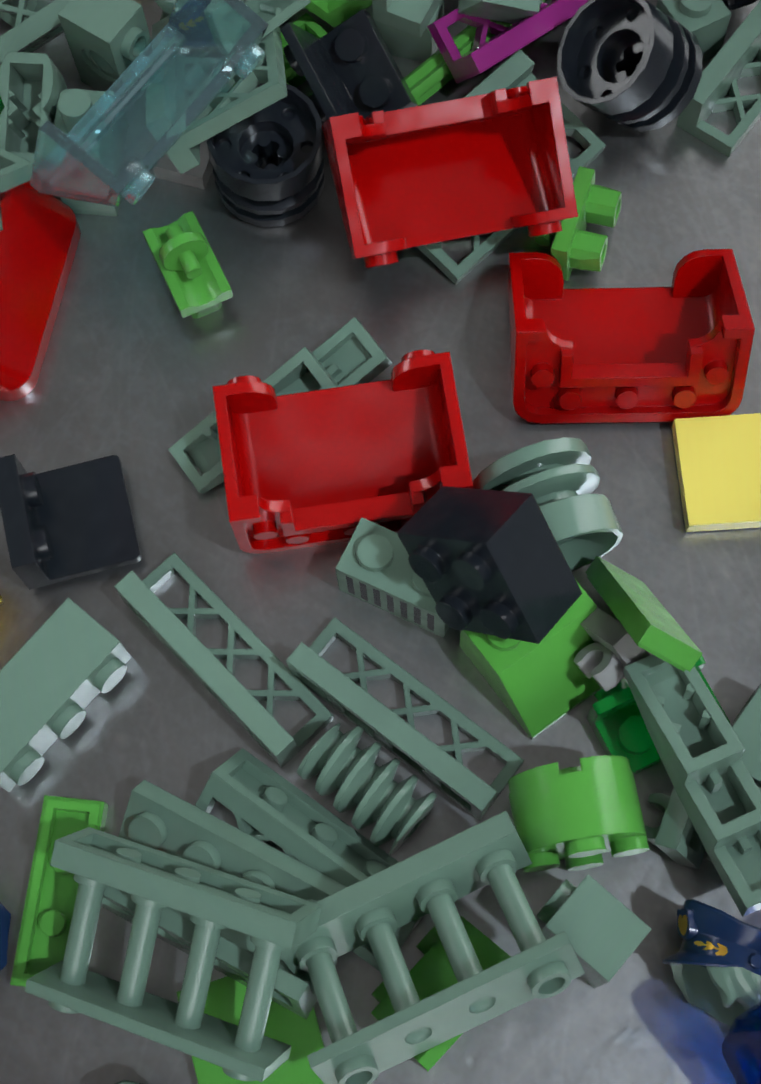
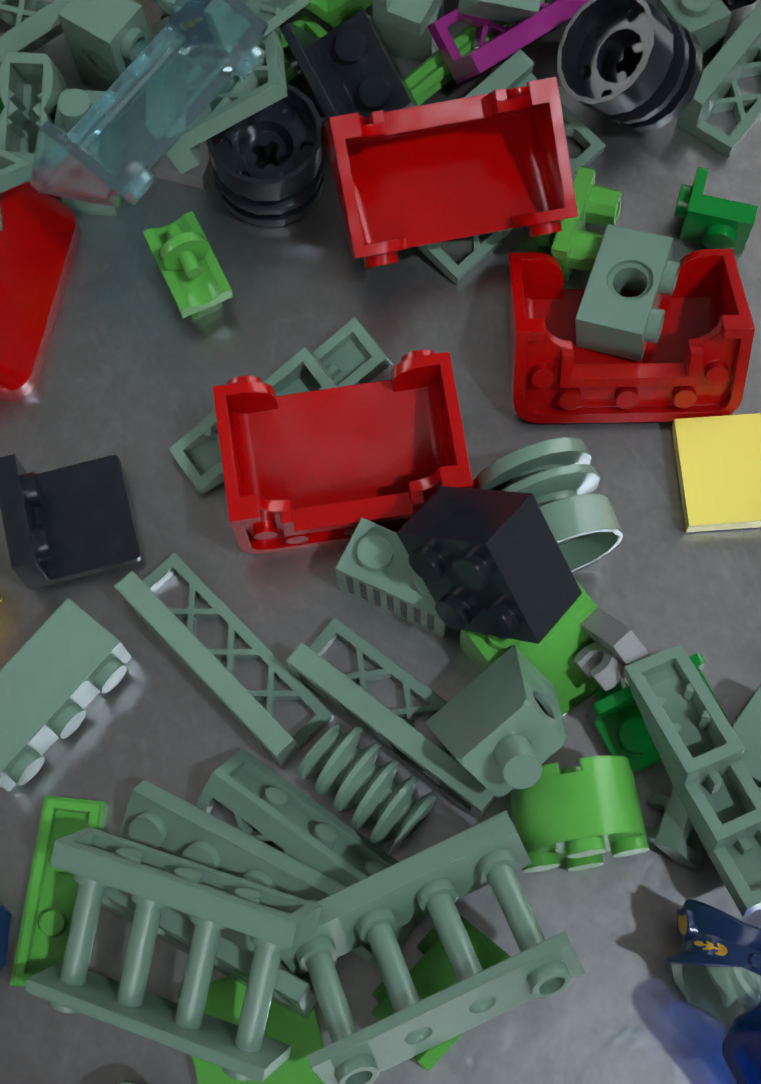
(503, 724): none -> sand green torso
(597, 925): sand green brick -> none
(625, 263): none -> sand green brick
(643, 615): bright green tile -> none
(711, 219): none -> green bracket

